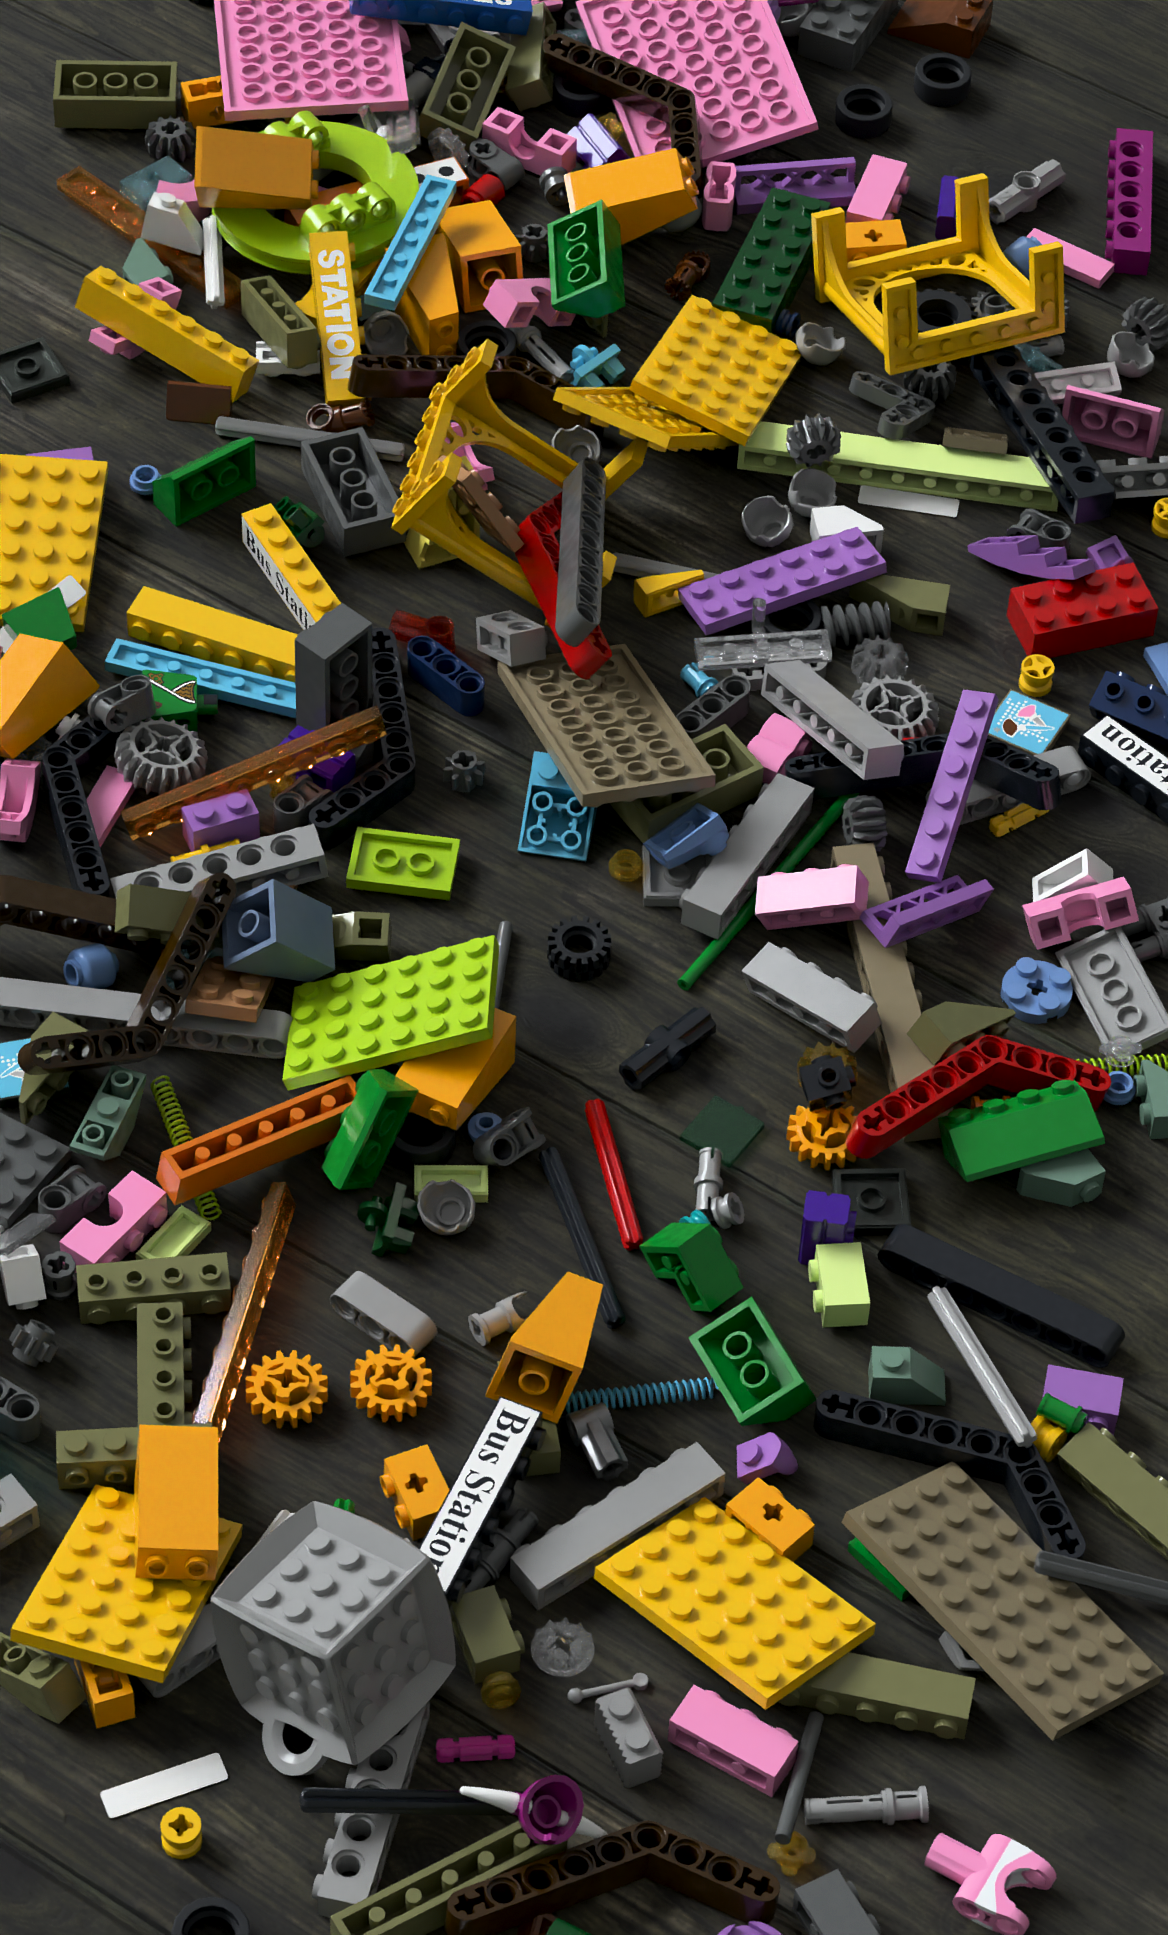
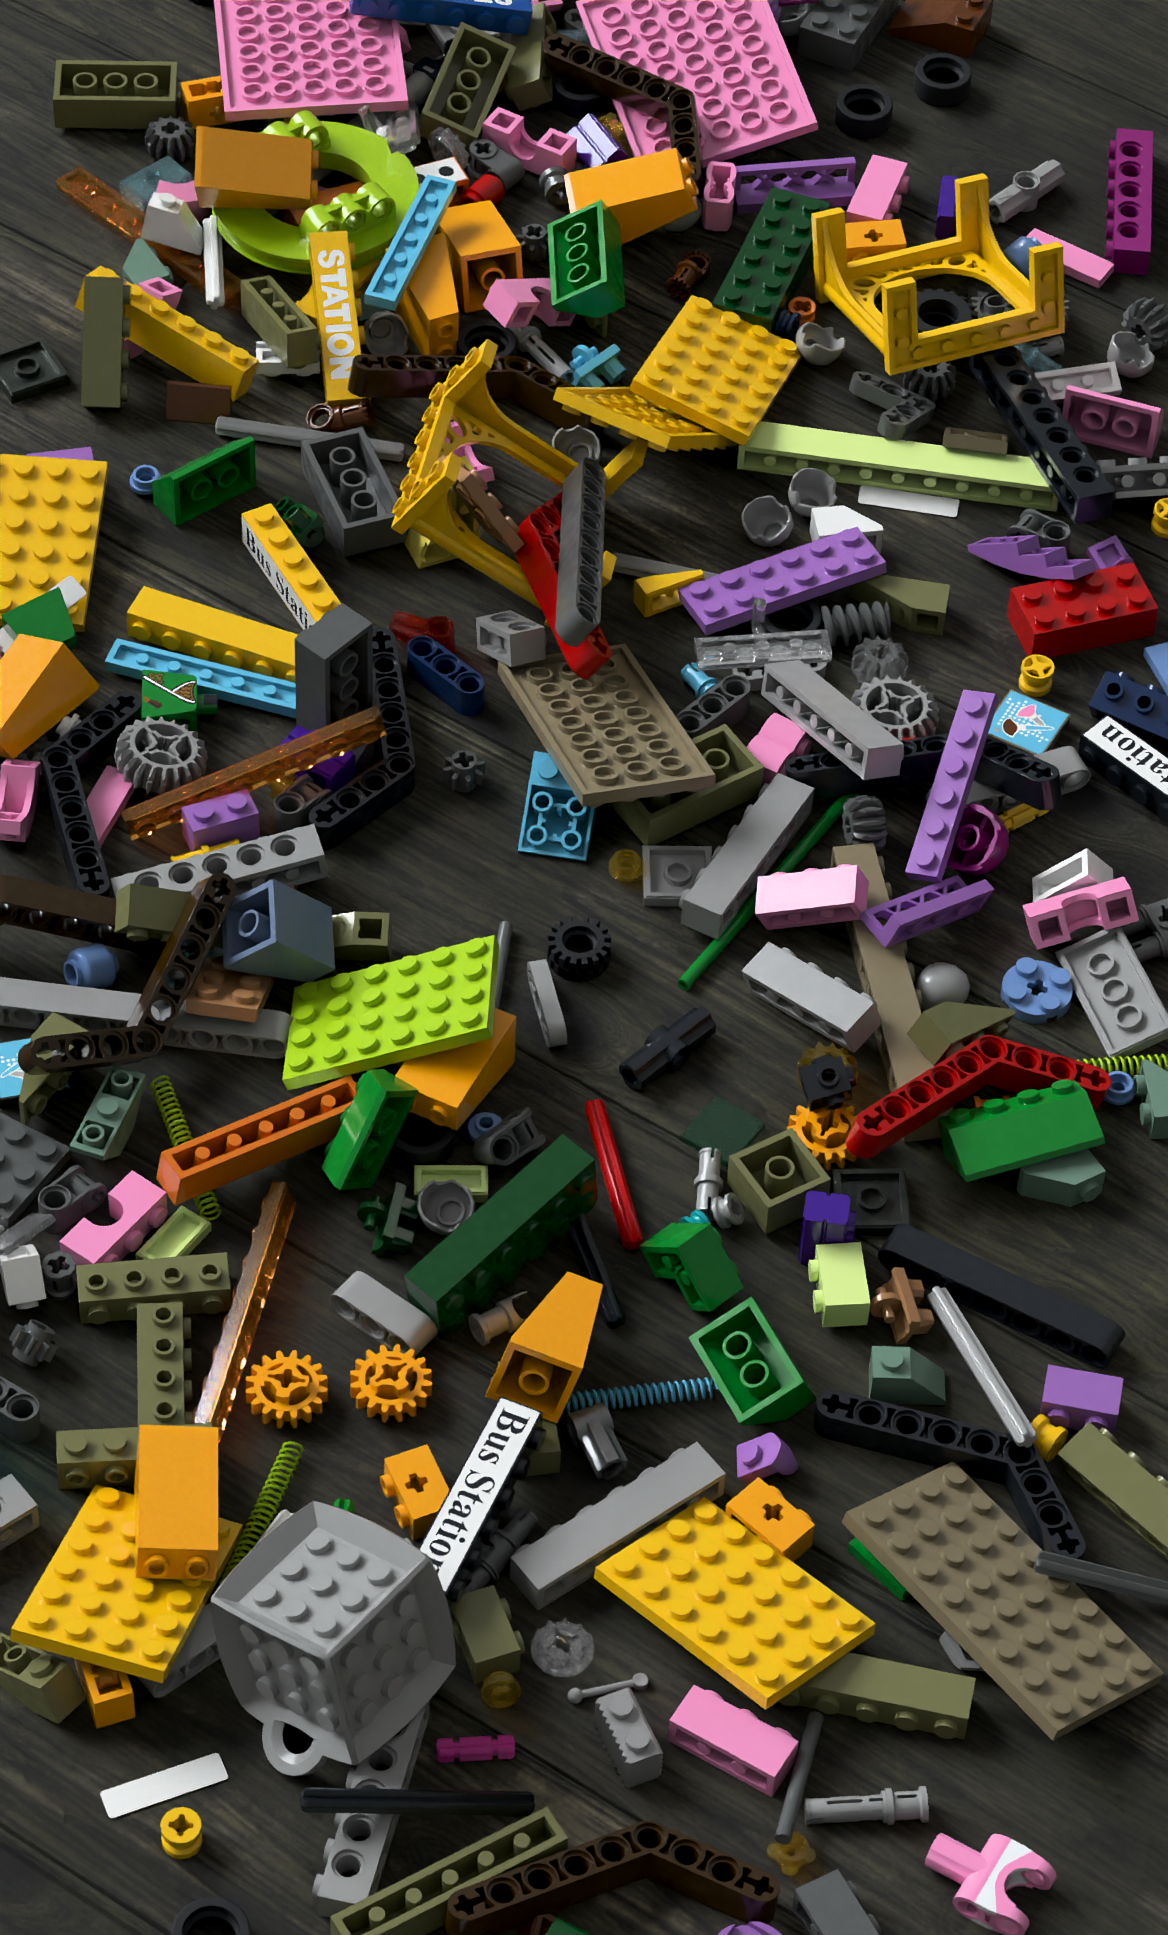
(105, 341): none -> olive brick
(126, 703): dark grey piece -> none
(264, 1492): none -> lime piece
(403, 863): lime plate -> none
(503, 1235): none -> dark green brick
(546, 1003): none -> light grey beam
(546, 1810): magenta helmet -> none
(688, 836): medium blue slope -> none
(774, 1179): none -> olive brick
(805, 307): none -> orange bush
(813, 440): dark grey gear -> none
(897, 1304): none -> medium nougat hips
(942, 983): none -> light grey hair
(979, 842): none -> magenta cylinder
(1062, 1413): green pin -> none
(1120, 1051): clear plate -> none

